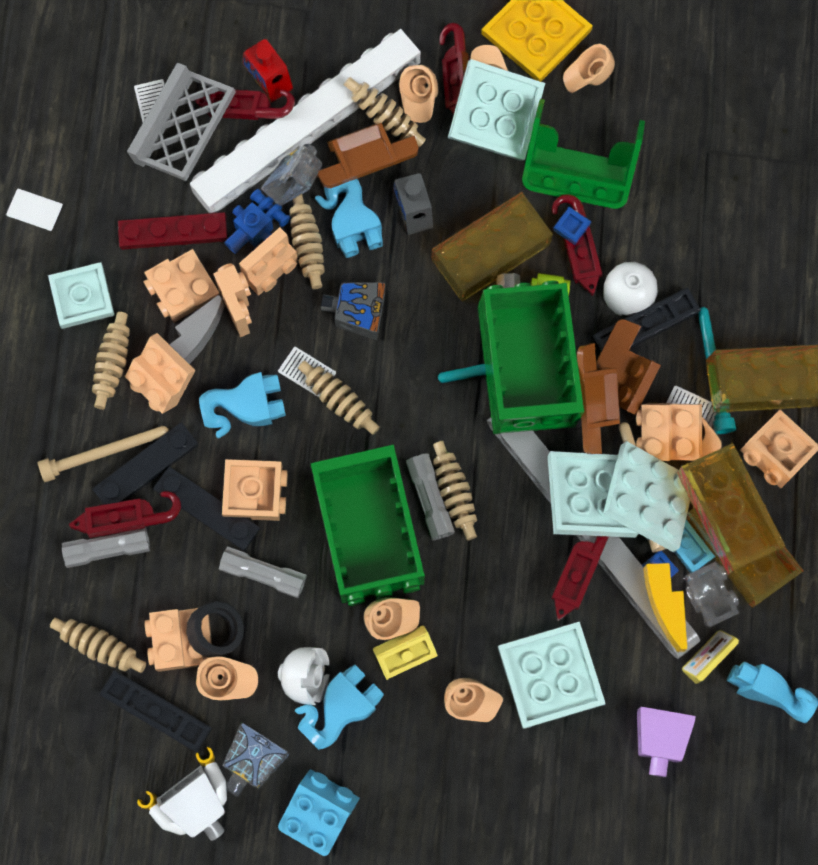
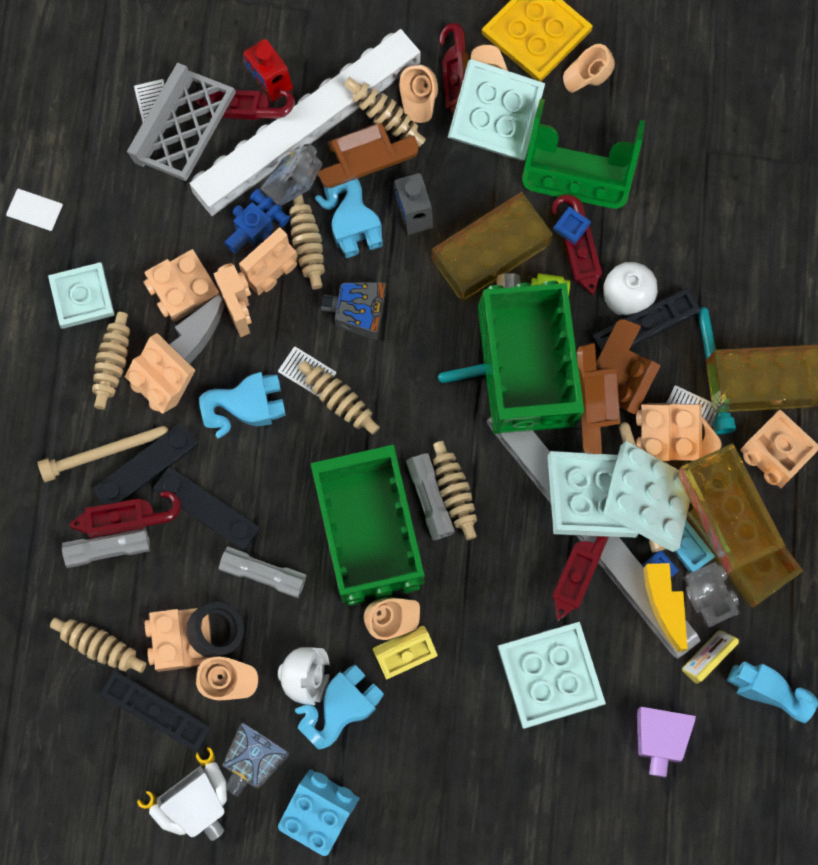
(172, 231): dark red plate -> none
(254, 489): light nougat plate -> none
(473, 702): light nougat cap -> none

